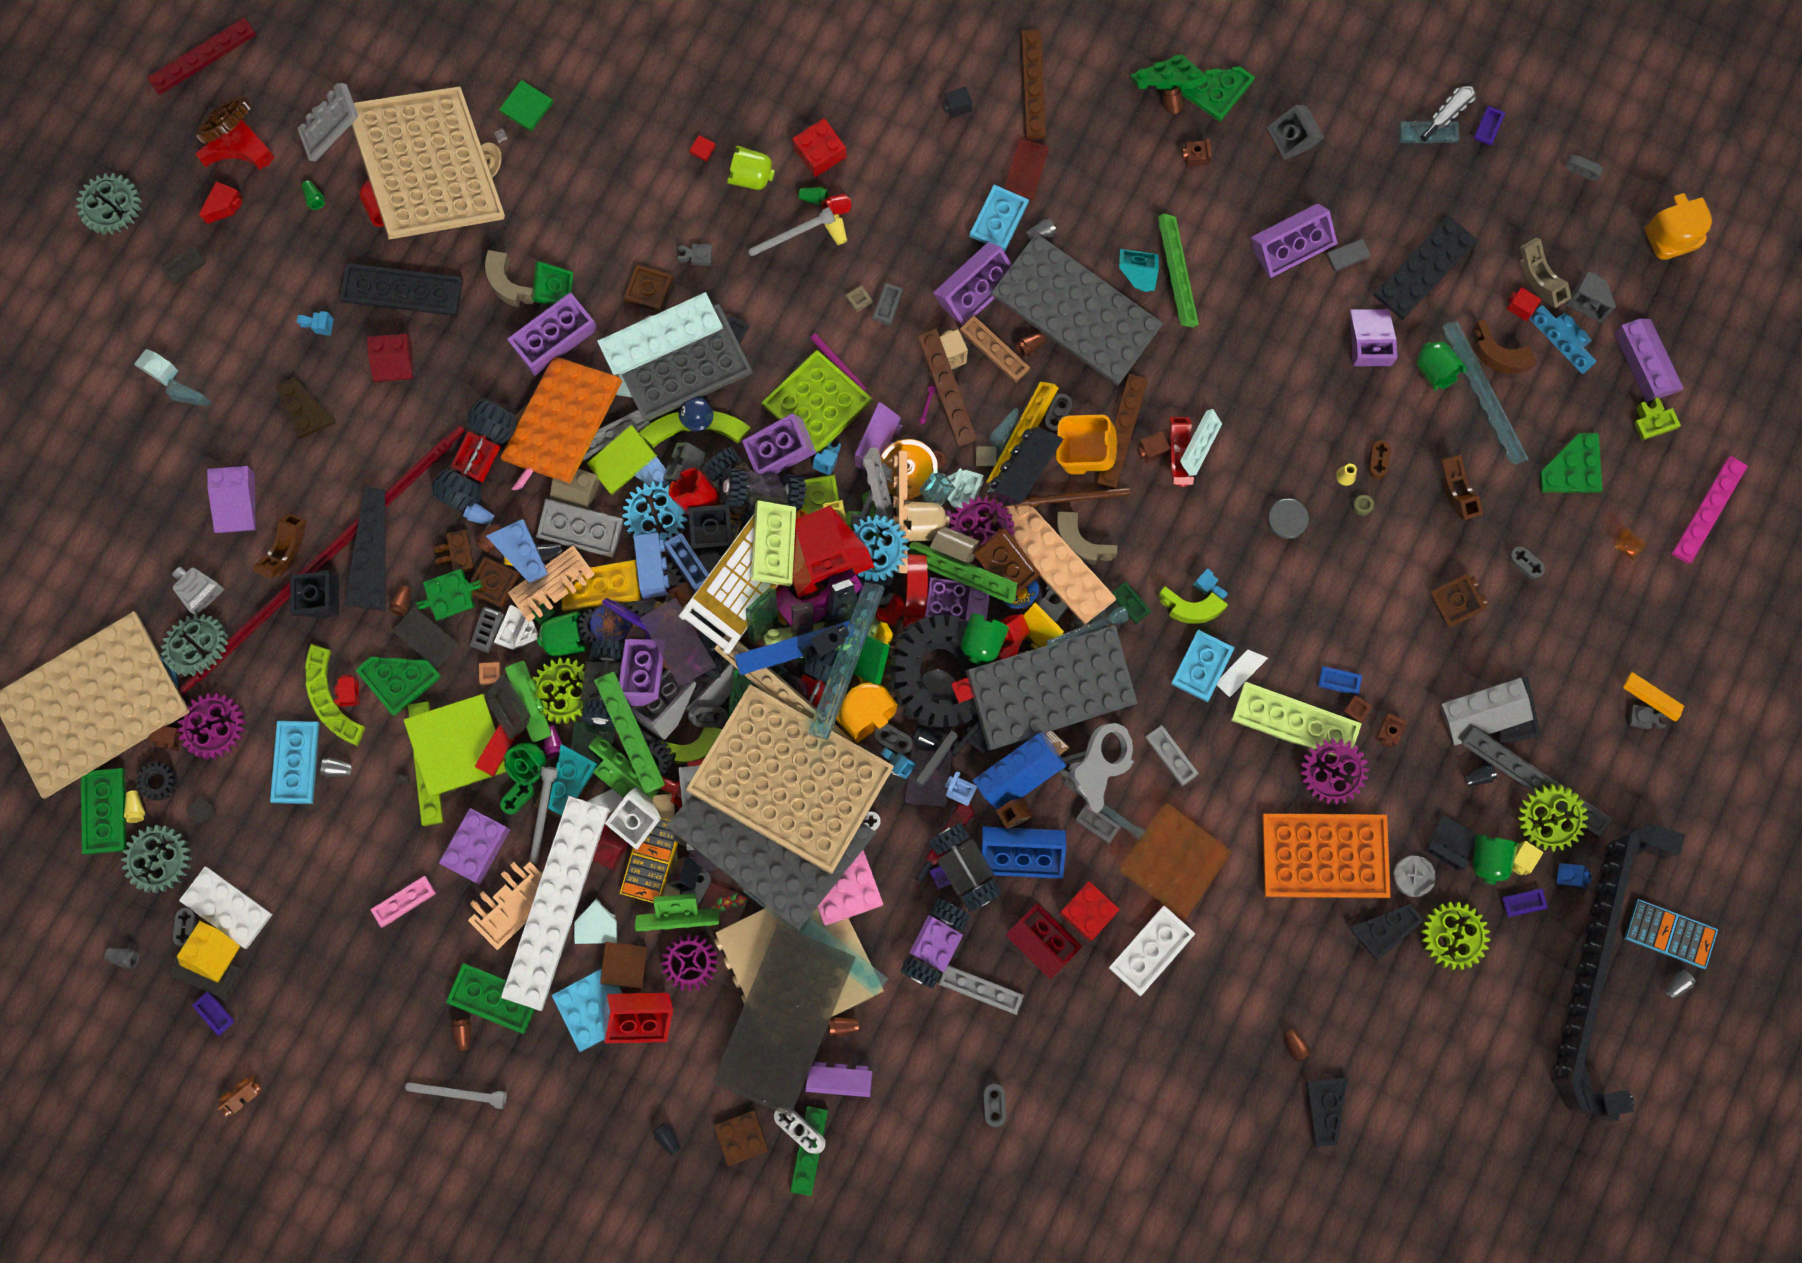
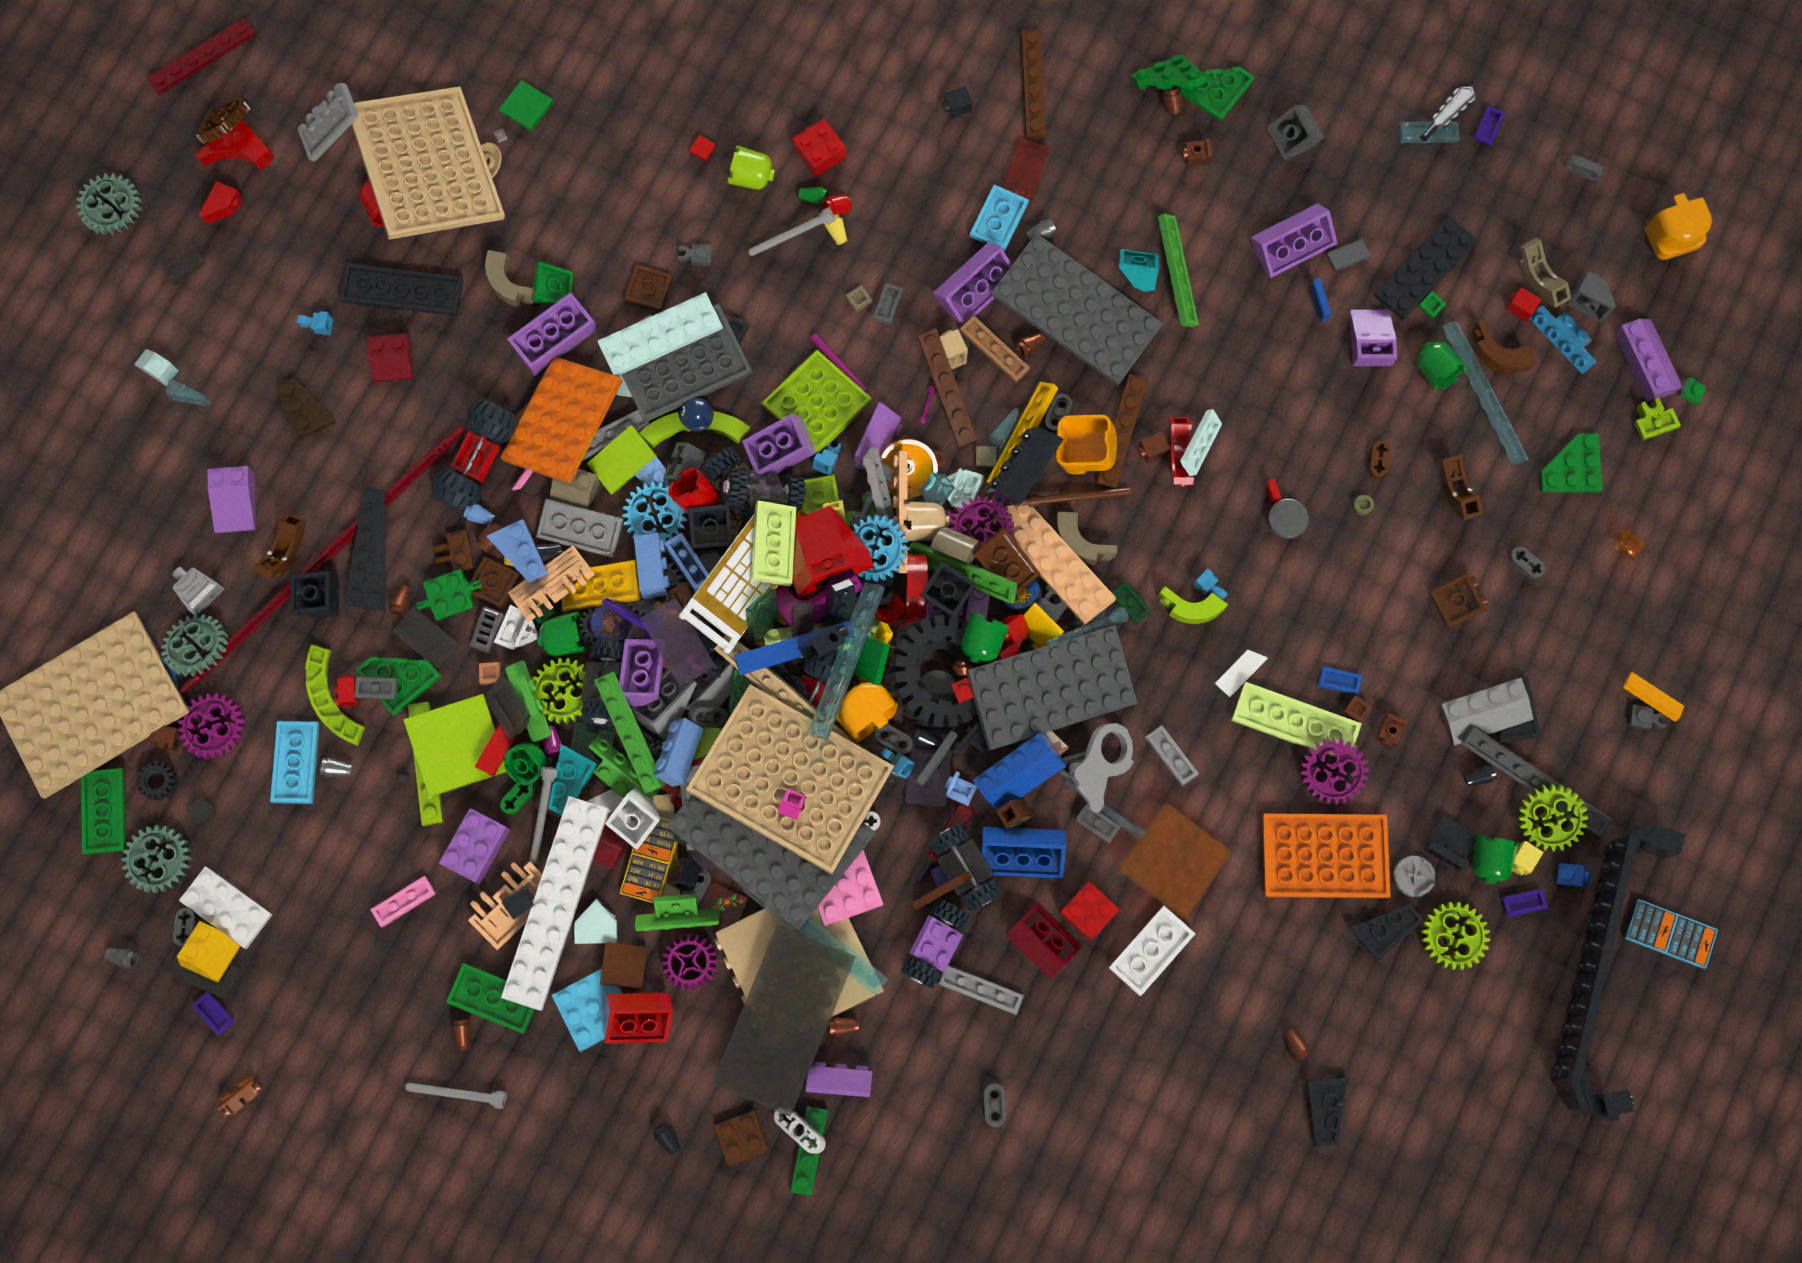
(134, 809): light yellow cone -> none
(313, 197): green cone -> none
(376, 688): none -> flat silver plate
(518, 902): none -> black brick
(678, 752): none -> medium blue brick
(791, 804): none -> dark pink slope
(942, 890): none -> reddish brown tile
(947, 589): none -> black slope
(961, 666): none -> copper plate
(1202, 665): medium azure plate -> none
(1272, 491): none -> red tile
(1320, 300): none -> blue tile
(1346, 475): light yellow cone -> none
(1431, 304): none -> green plate
(1680, 984): flat silver cone -> none
(1692, 391): none -> green plate
(1709, 510): dark pink plate -> none

